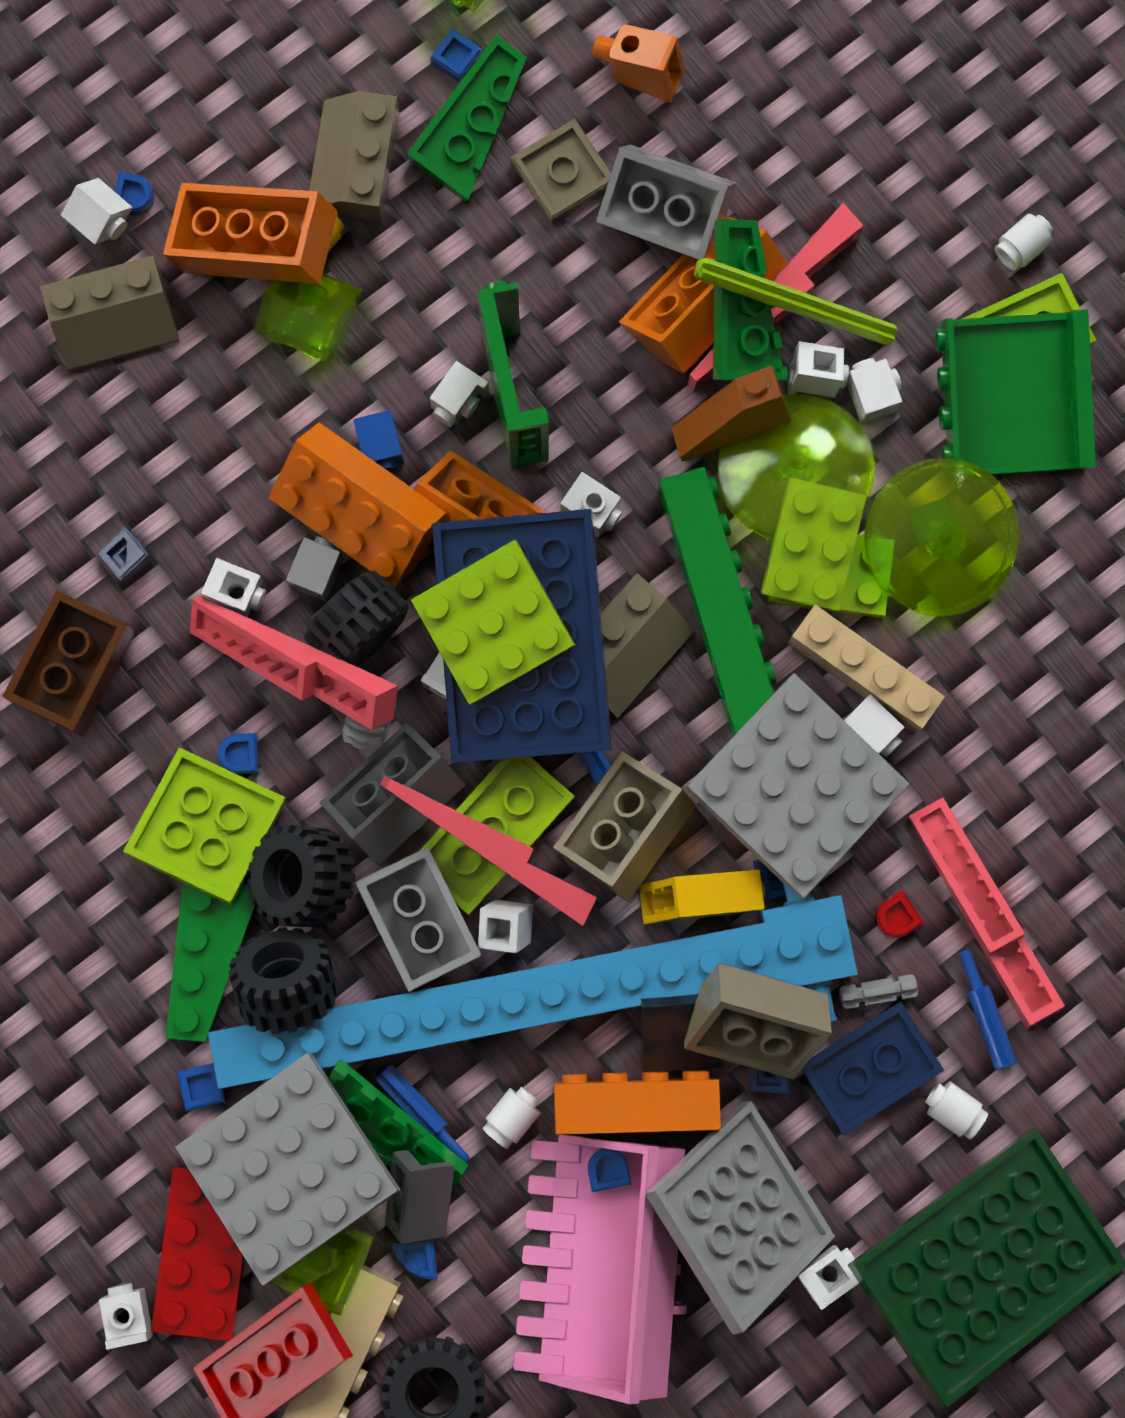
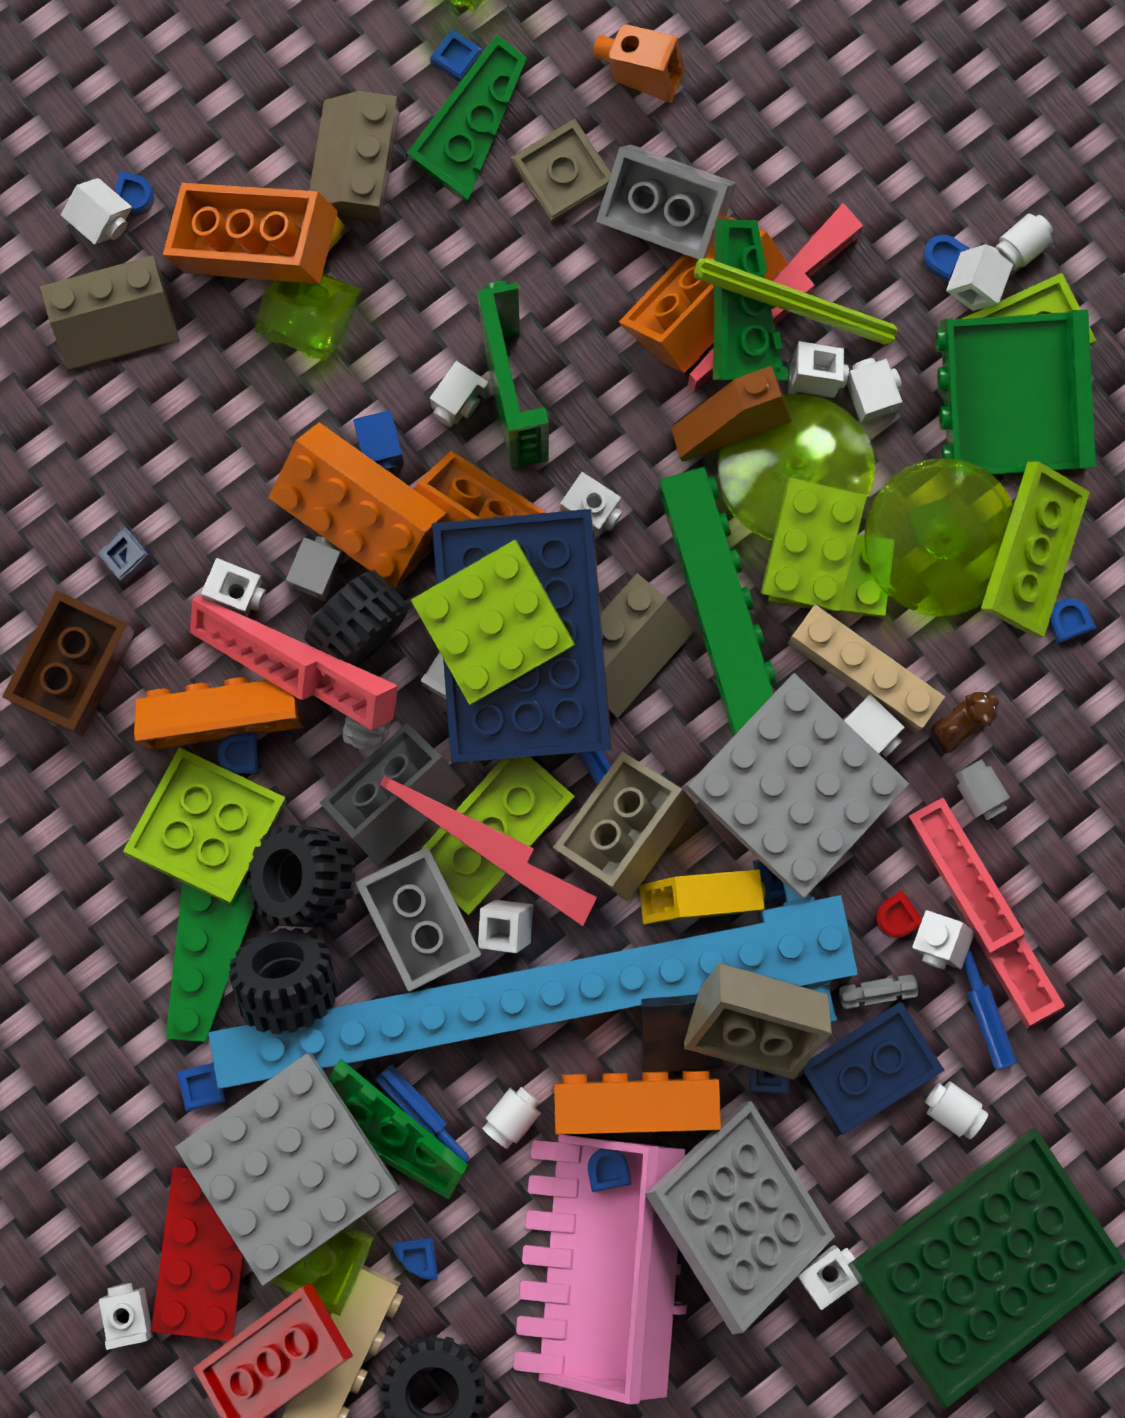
(214, 713): none -> orange slope
(423, 1200): dark grey panel -> none
(942, 255): none -> blue tile
(943, 941): none -> white brick
(967, 718): none -> reddish brown animal
(979, 277): none -> white brick
(982, 790): none -> light grey brick
(1035, 549): none -> lime plate
(1070, 619): none -> blue tile

